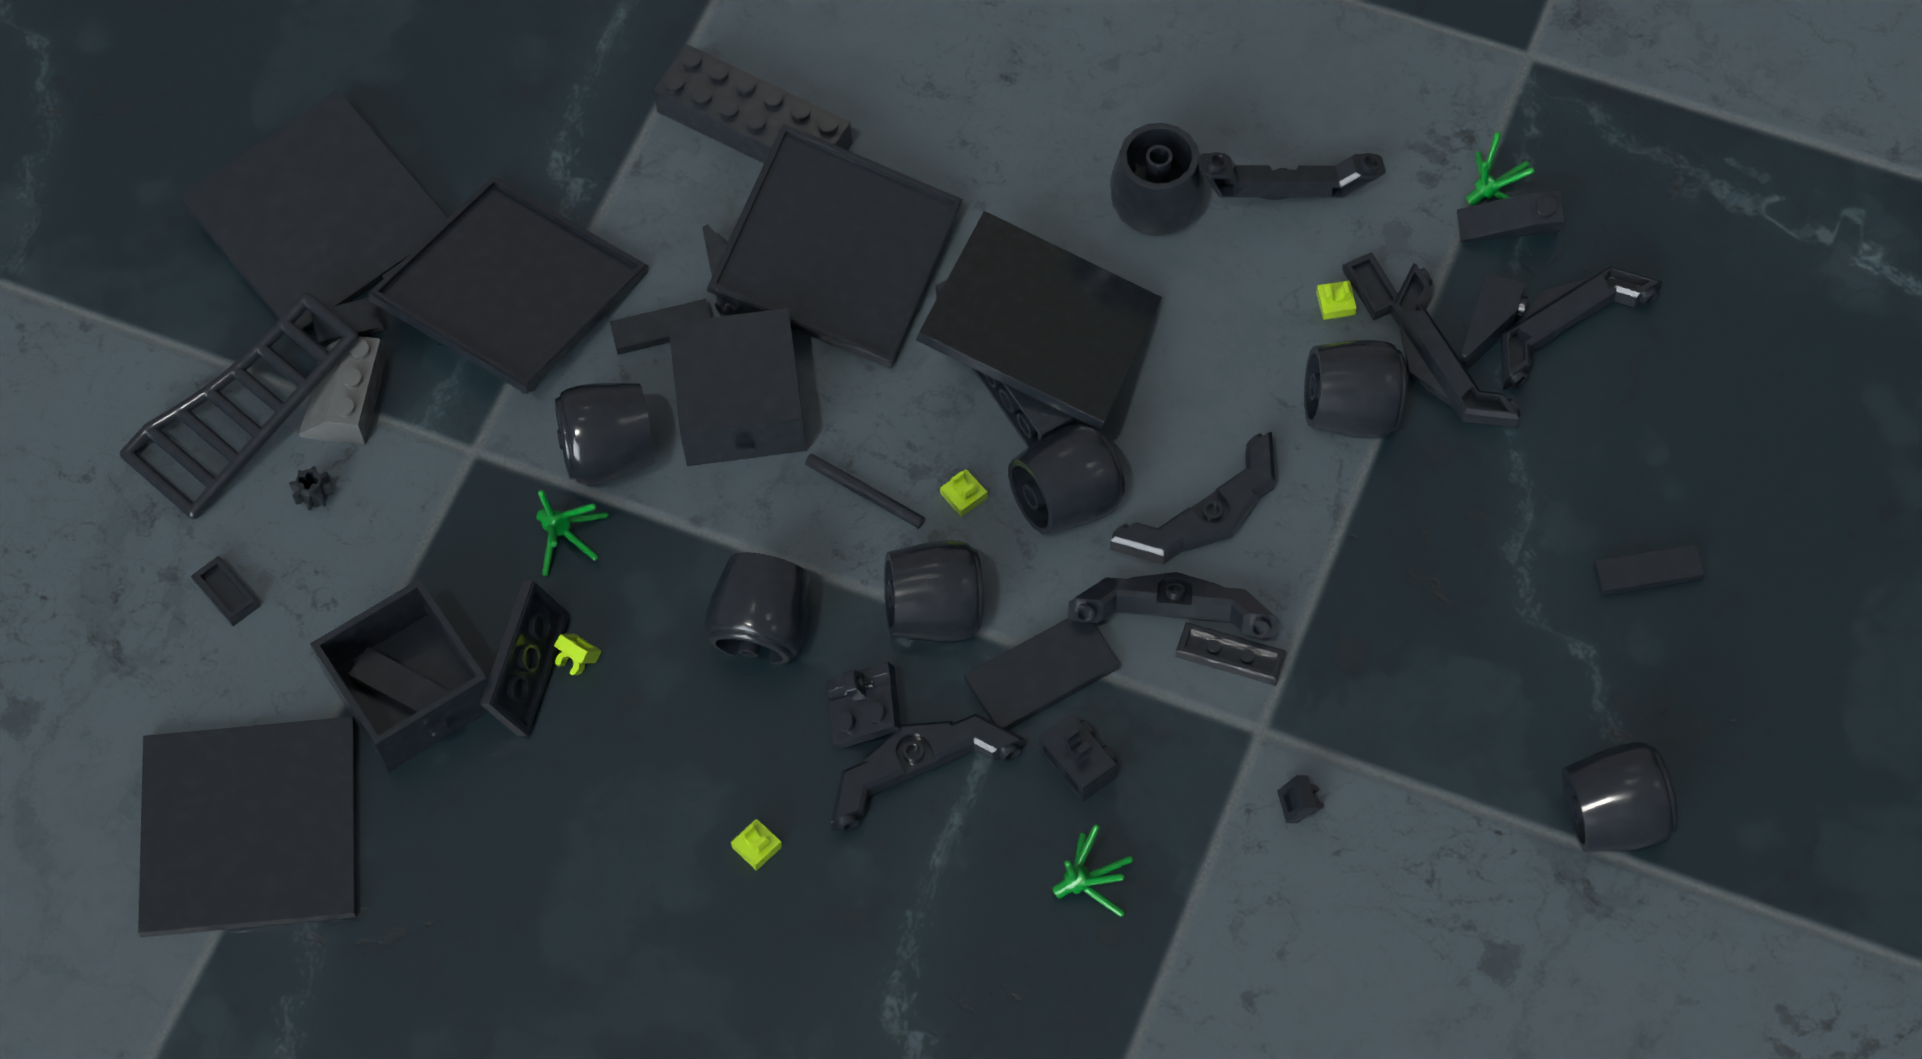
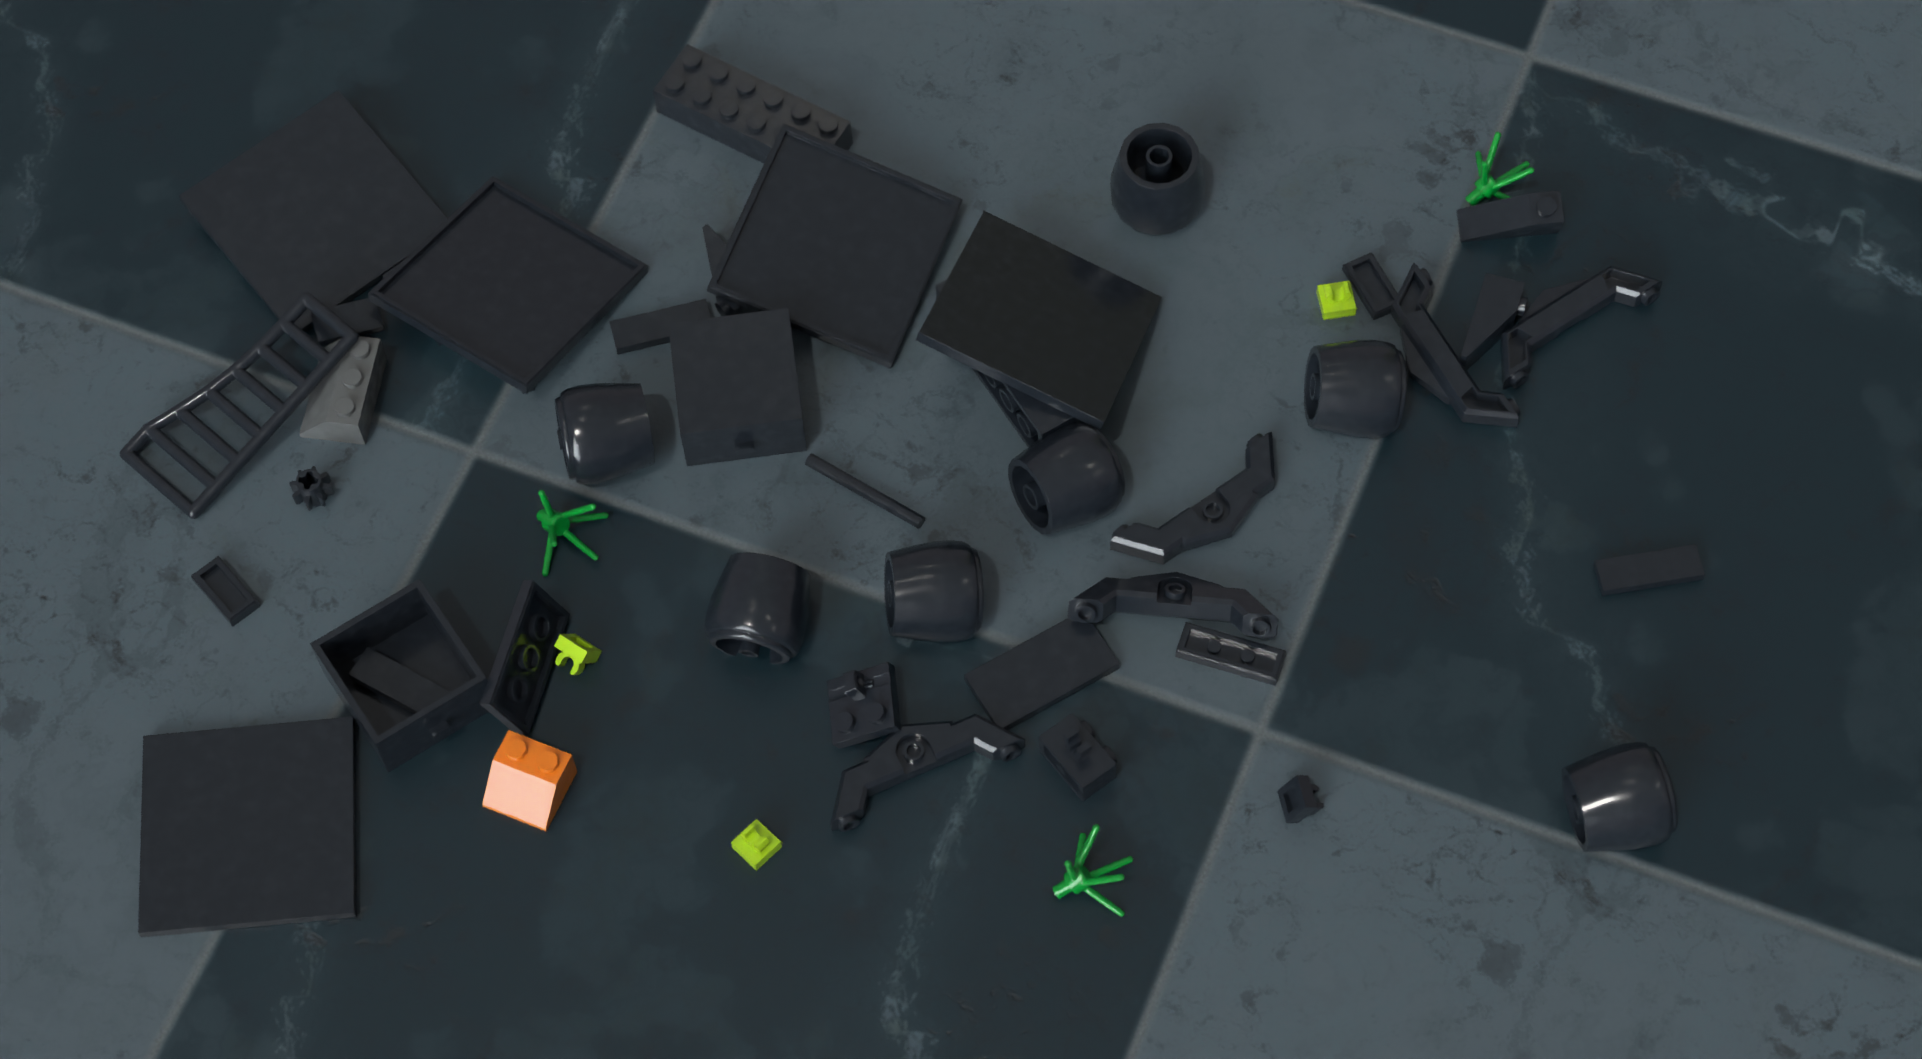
(528, 780): none -> orange slope
(963, 492): lime tile -> none
(1282, 183): black helmet -> none

